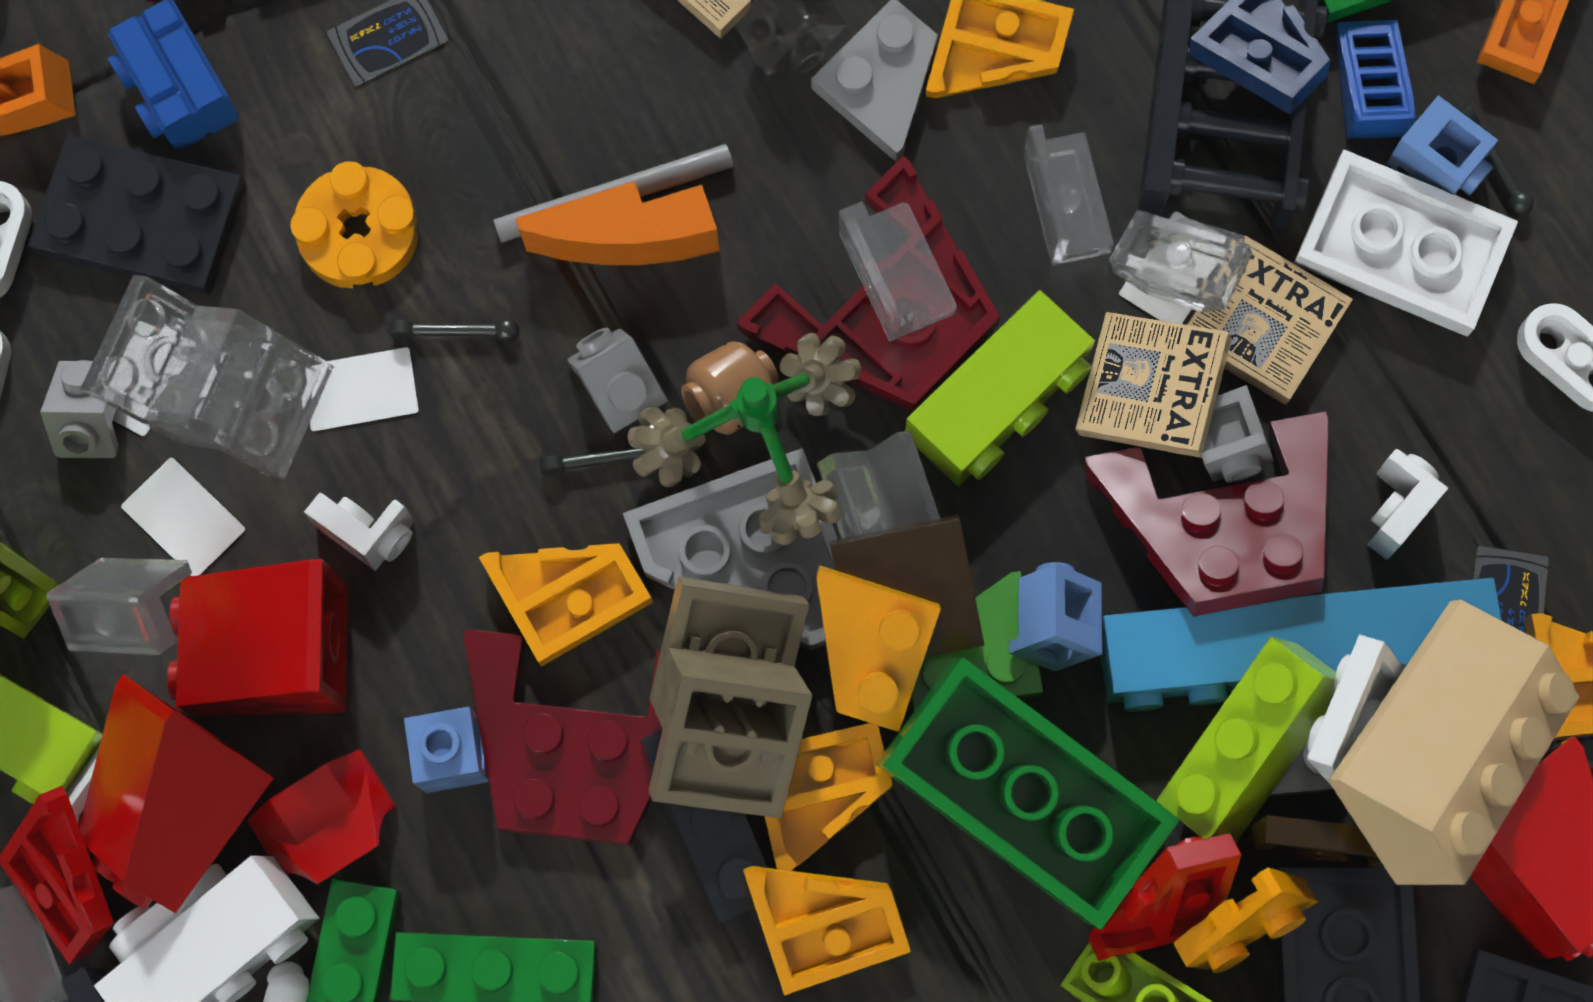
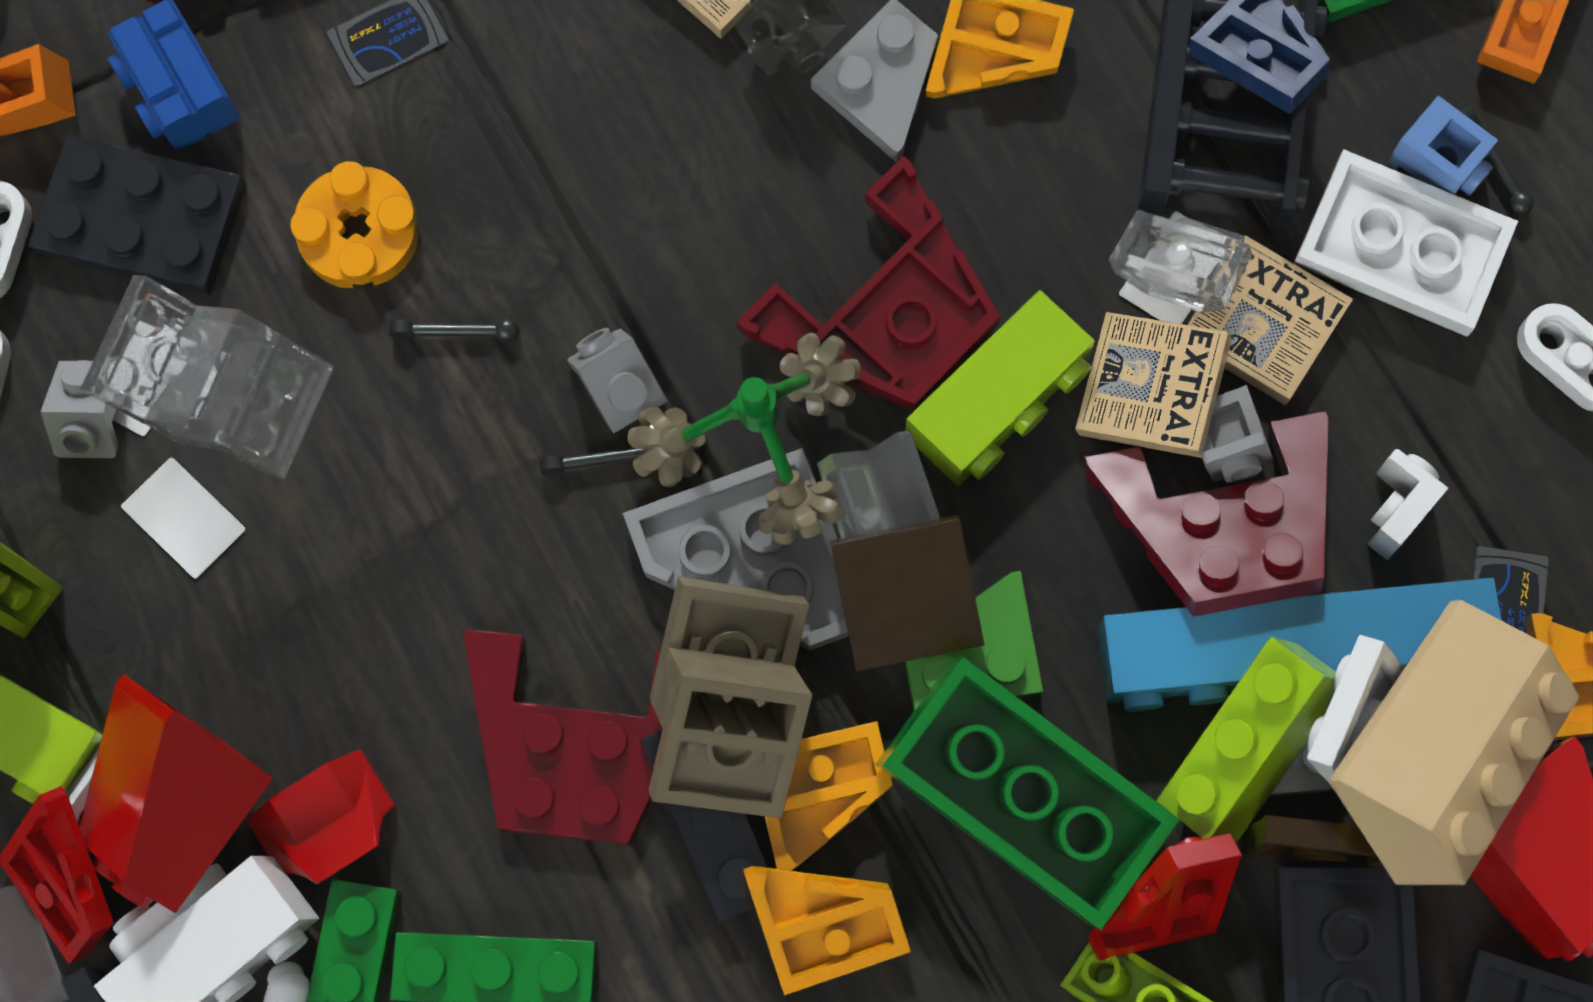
(118, 605): clear panel -> none
(261, 641): red slope -> none
(349, 527): white bracket -> none
(367, 390): white sticker -> none
(446, 750): medium blue brick -> none
(566, 594): light orange wing -> none
(622, 230): orange slope -> none
(647, 182): light grey bar -> none
(718, 377): medium nougat head -> none
(873, 645): light orange wing -> none
(896, 268): clear panel -> none
(1058, 617): medium blue brick -> none
(1067, 196): clear panel -> none
(1223, 935): light orange wing -> none
(1377, 121): blue slope -> none

